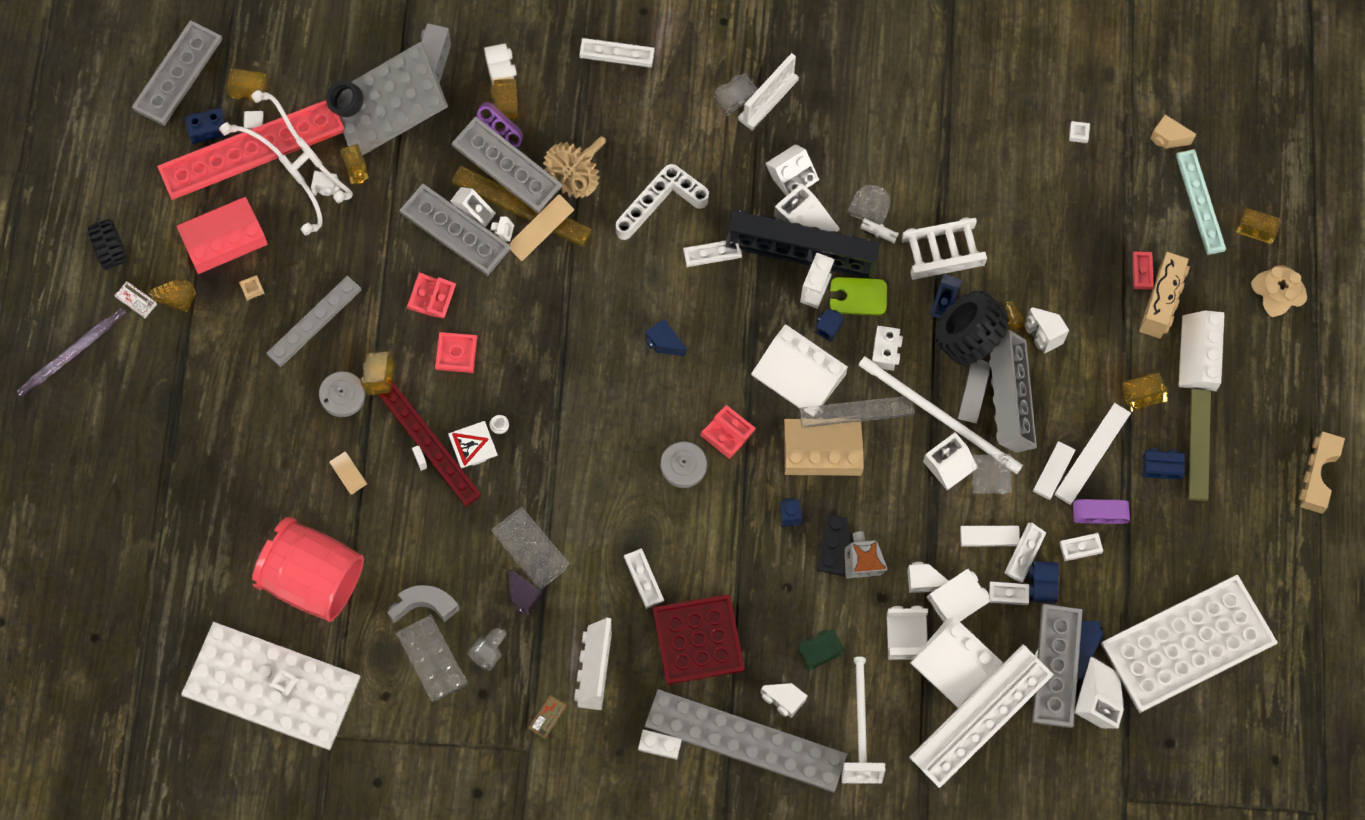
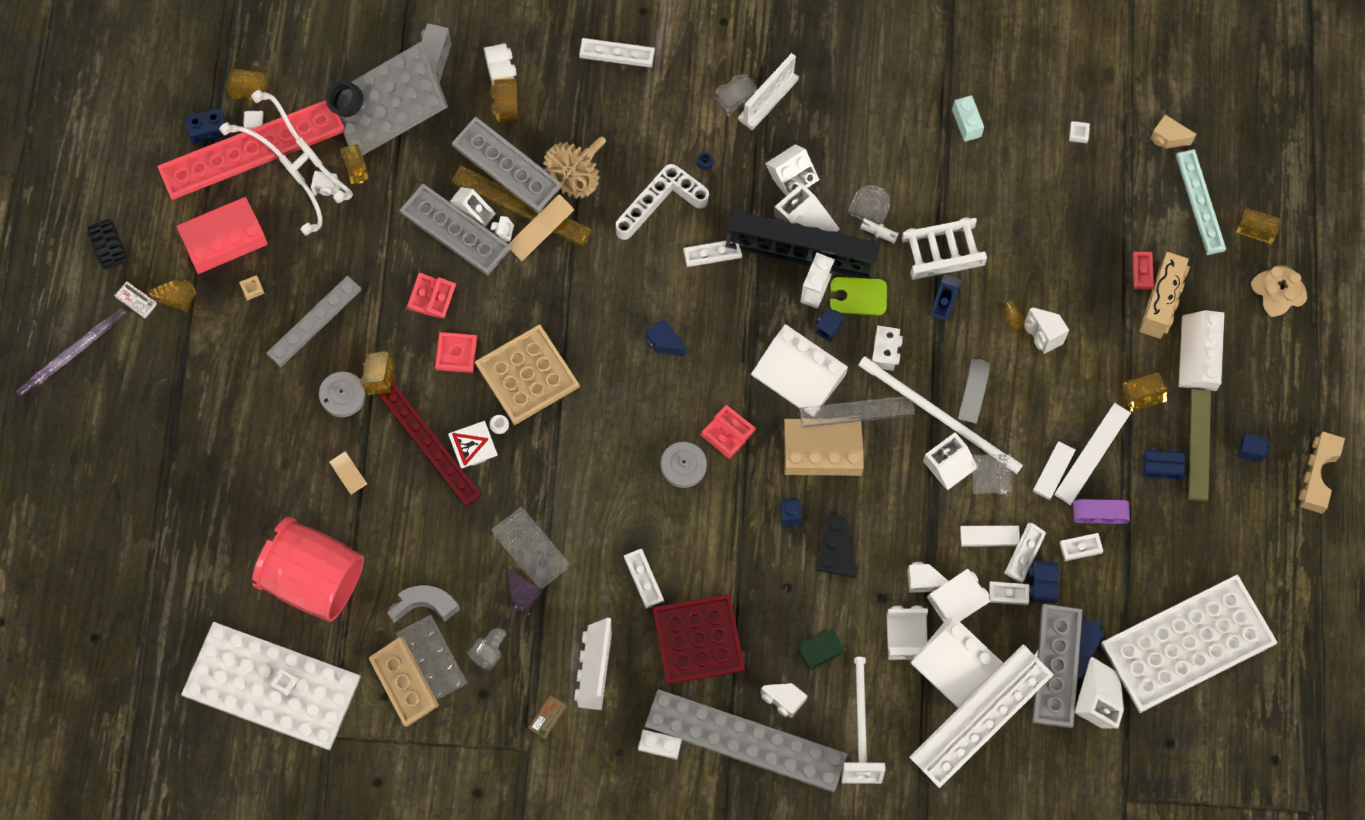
(177, 73): light grey plate -> none
(403, 681): none -> tan plate
(419, 457): white tile -> none
(496, 116): medium lavender beam -> none
(527, 374): none -> tan plate
(704, 156): none -> dark blue plate
(863, 558): torso -> none
(968, 118): none -> light aqua brick
(971, 327): black tyre -> none
(1013, 394): light grey brick -> none
(1253, 447): none -> dark blue brick

